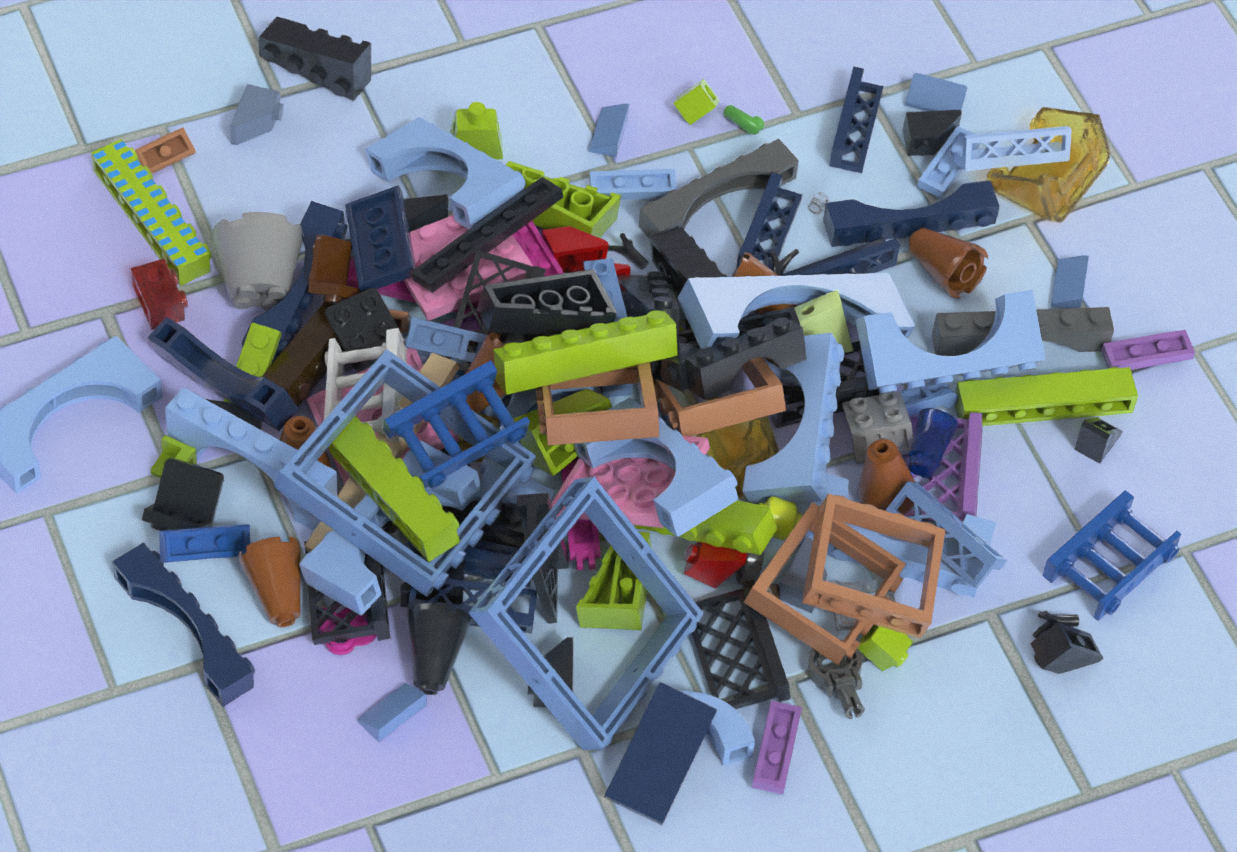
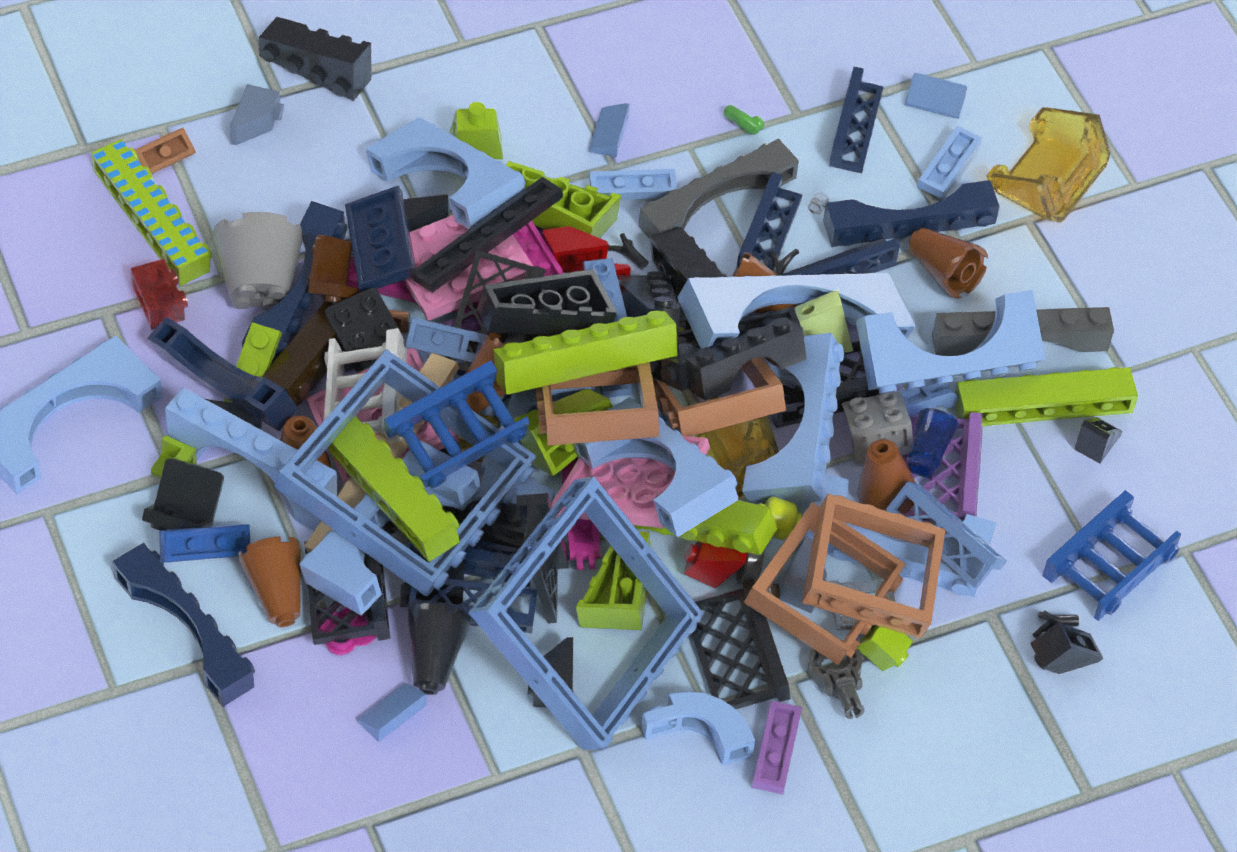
(660, 753): dark blue tile -> none
(696, 101): lime panel -> none
(928, 130): black slope -> none
(1017, 153): light blue fence -> none
(1070, 282): medium blue slope -> none
(1149, 350): medium lavender plate -> none

